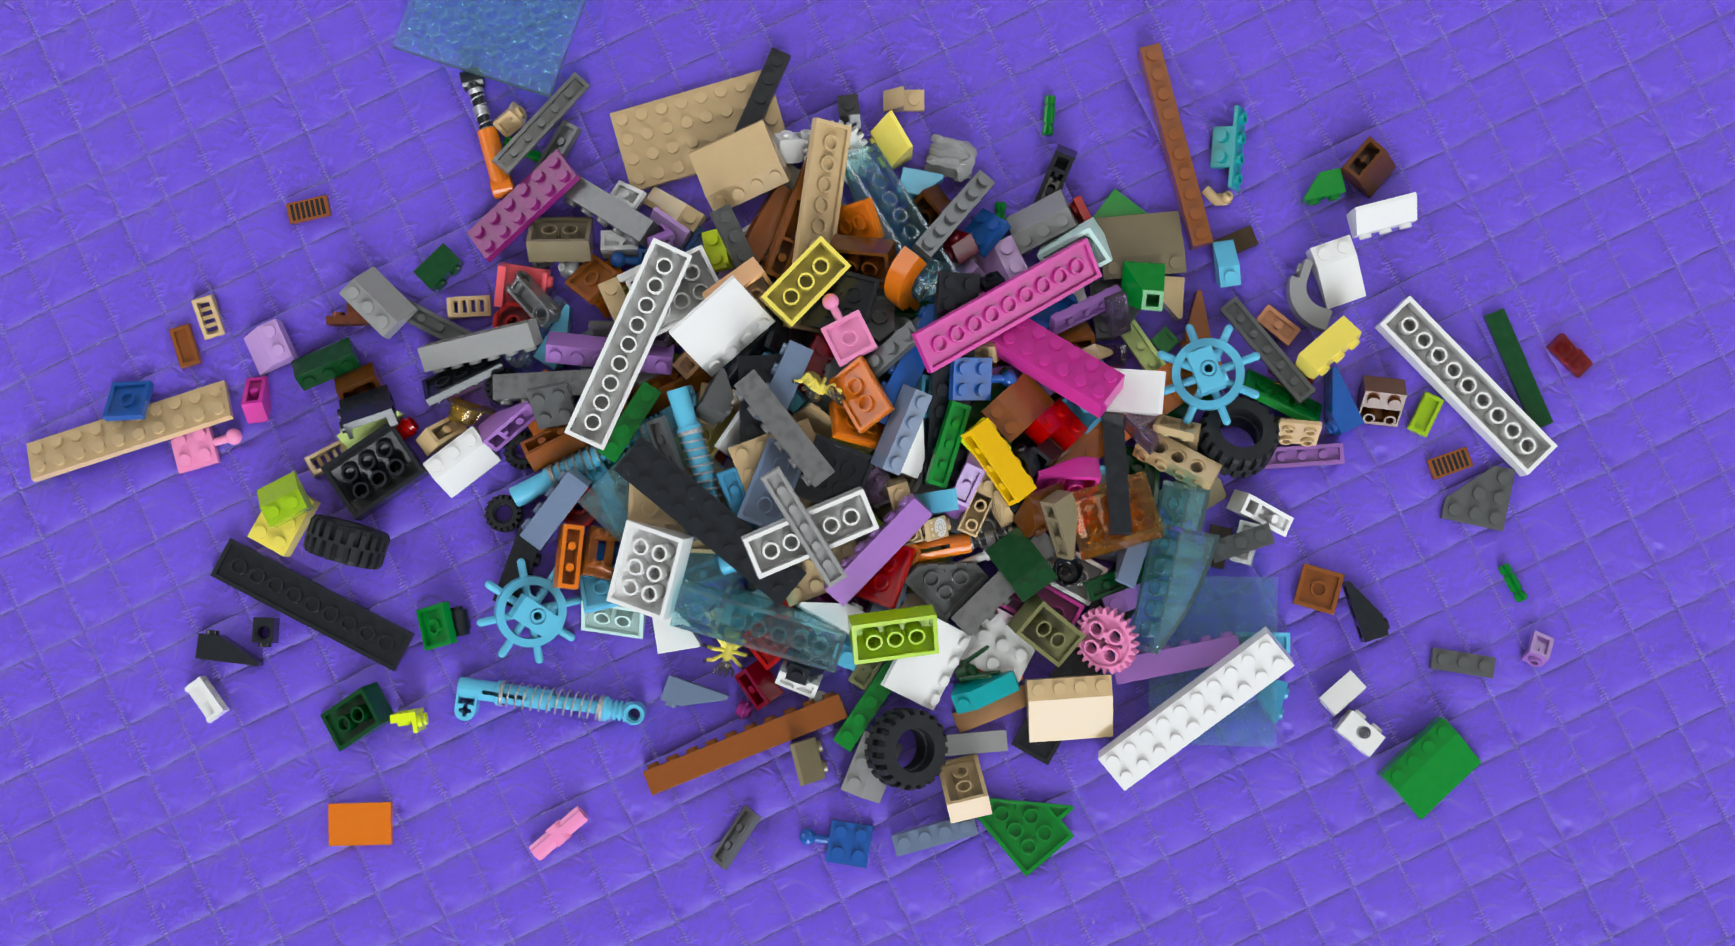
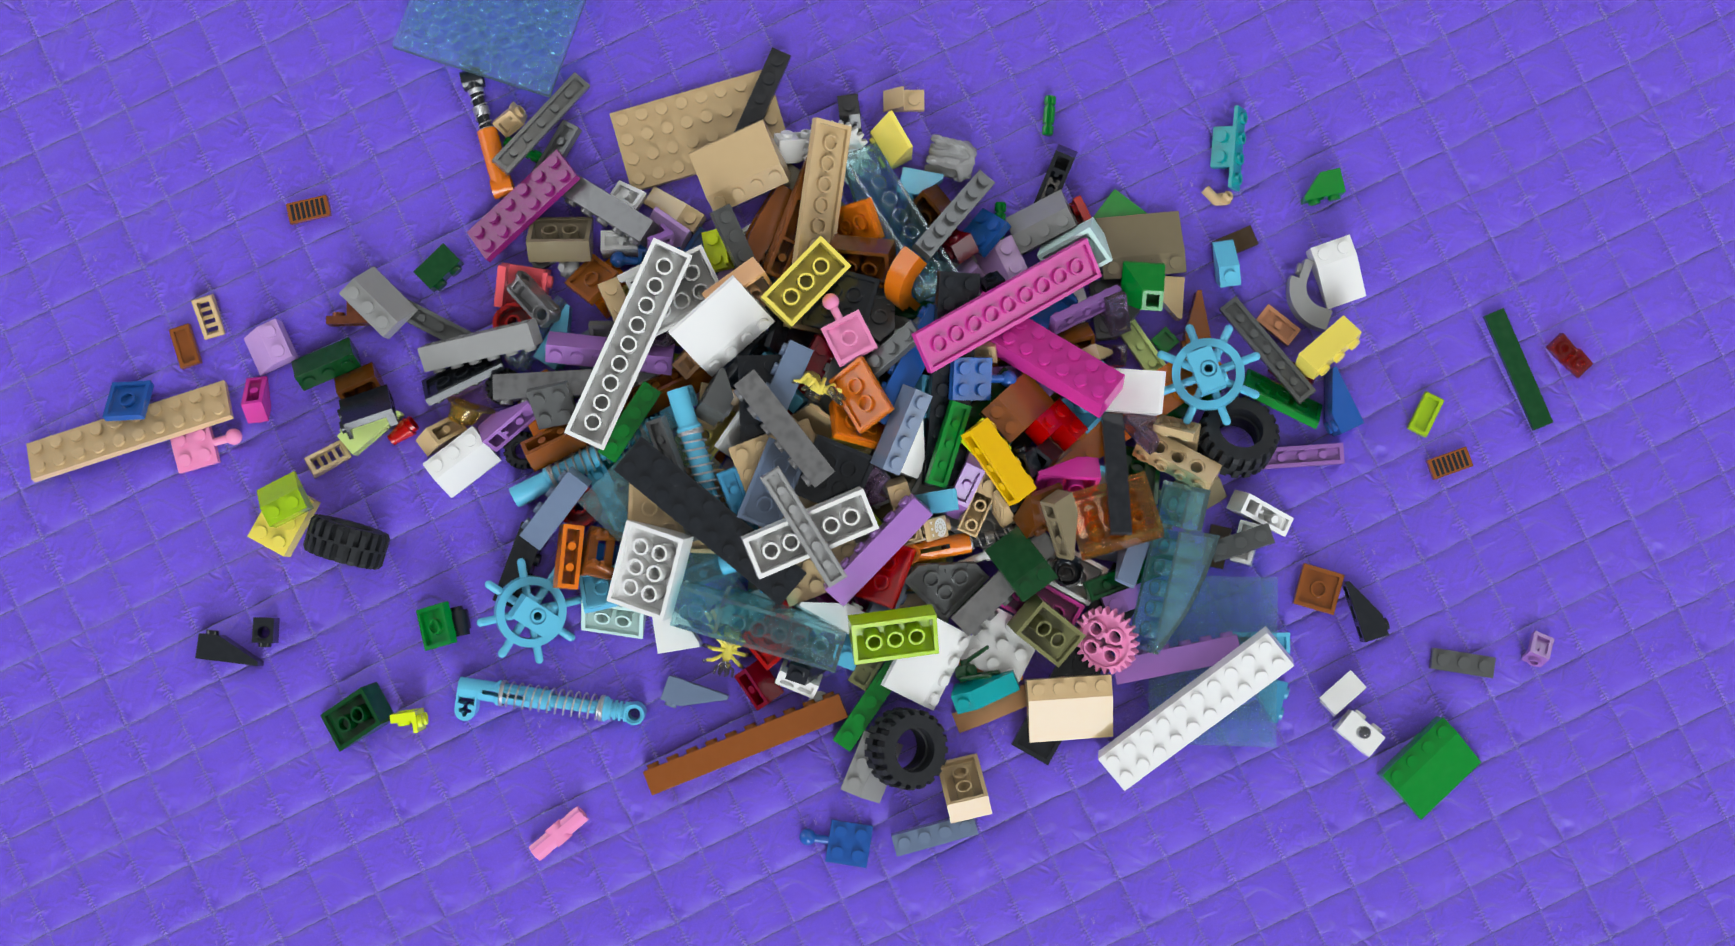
(207, 698): white hinge -> none
(312, 604): black plate -> none
(360, 823): orange tile -> none
(374, 471): black slope -> none
(468, 299): tan slope -> none
(491, 516): black tyre -> none
(735, 837): dark grey plate -> none
(744, 709): magenta plate -> none
(808, 760): dark tan slope -> none
(976, 742): light grey tile -> none
(1027, 830): green wing -> none
(1174, 146): dark orange brick -> none
(1298, 431): tan bracket -> none
(1368, 167): reddish brown slope -> none
(1381, 400): reddish brown slope -> none
(1383, 216): white slope -> none
(1466, 386): white brick -> none
(1481, 500): dark grey plate -> none
(1512, 582): green axle -> none

